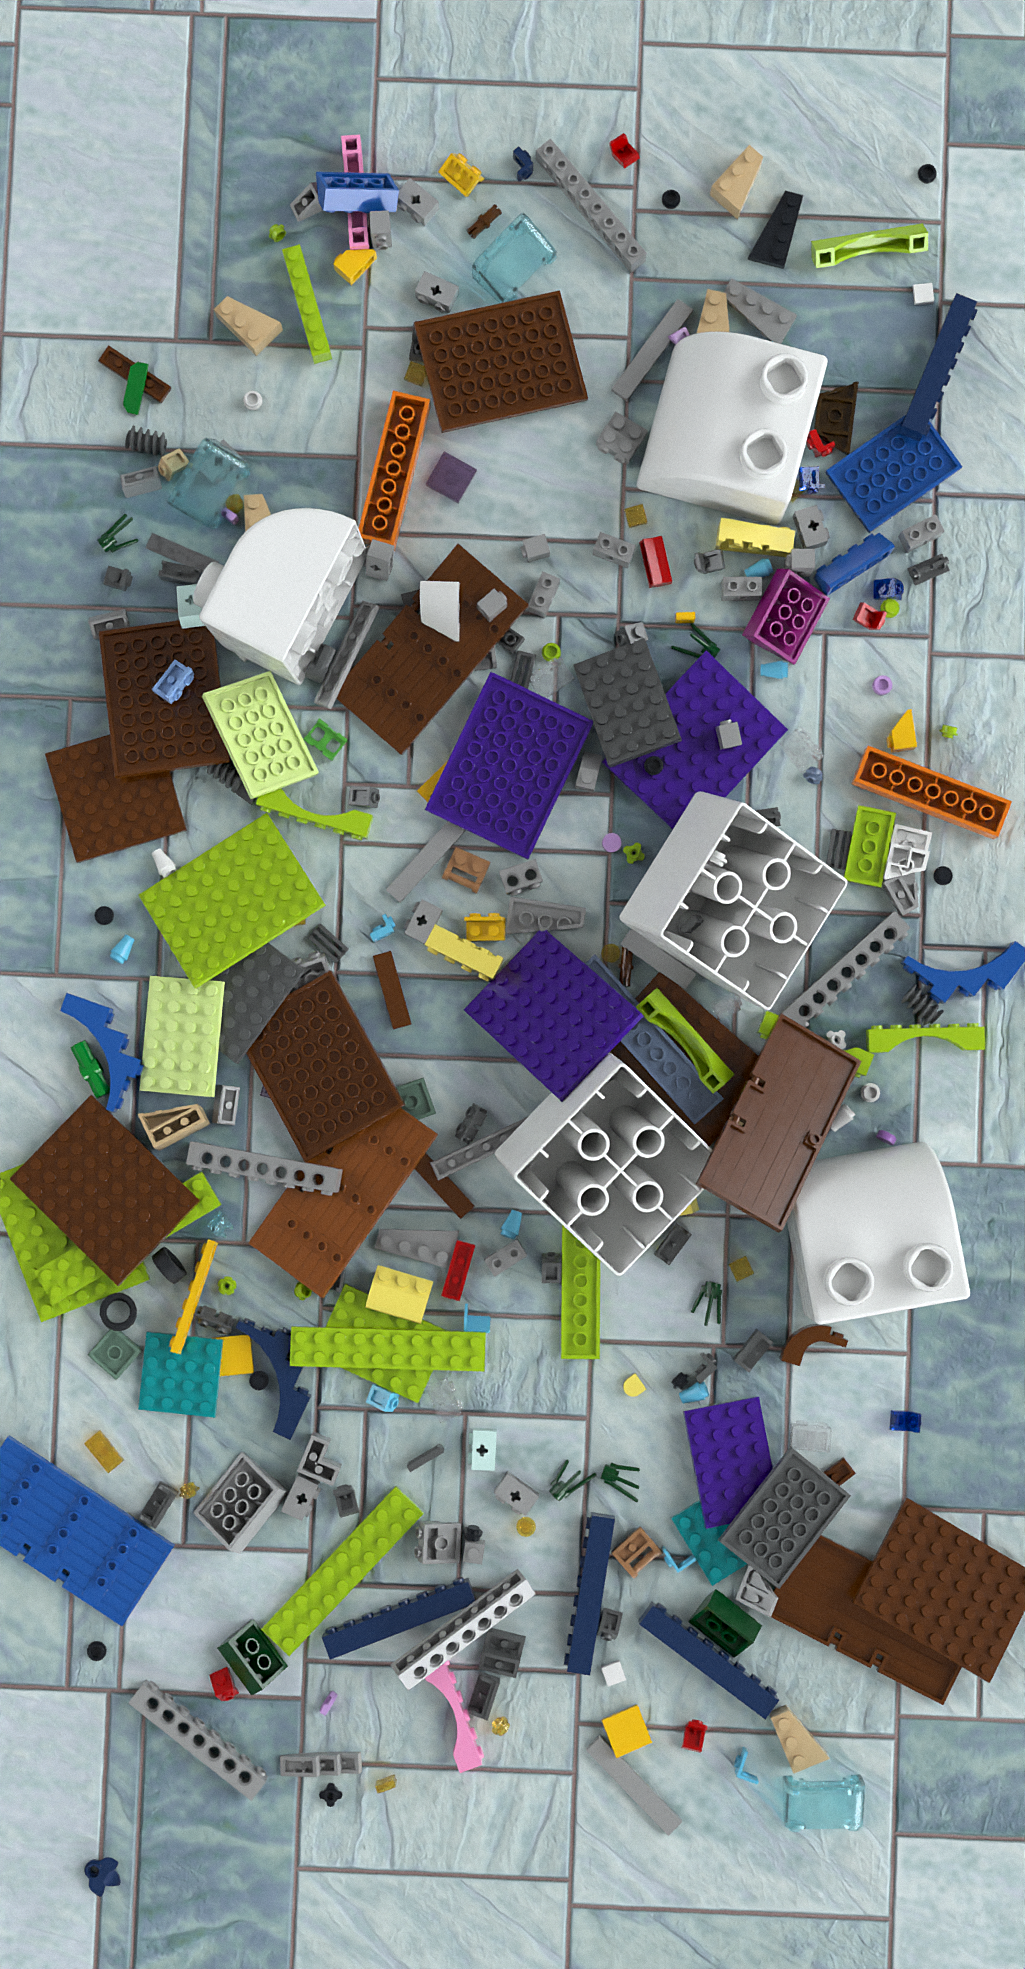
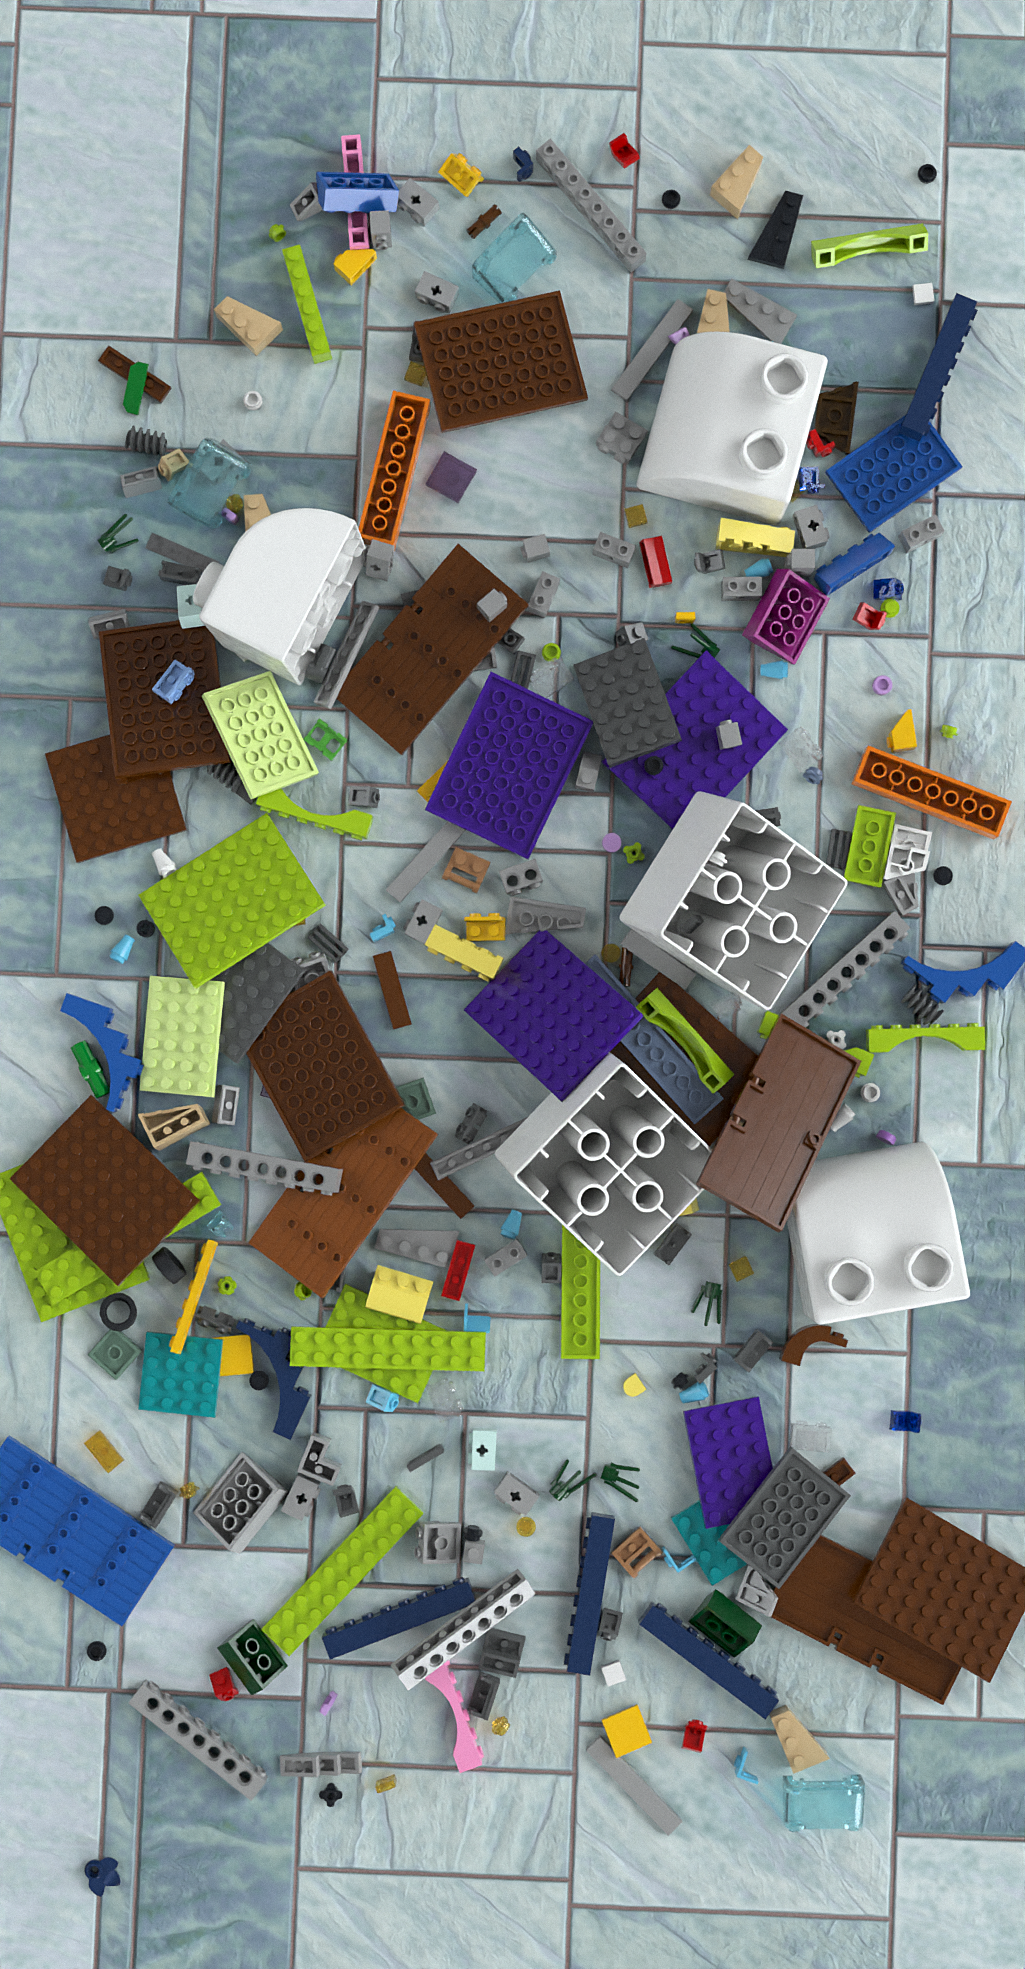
(141, 924): none -> black bush
(440, 607): white slope -> none
(929, 569): dark grey hinge -> none

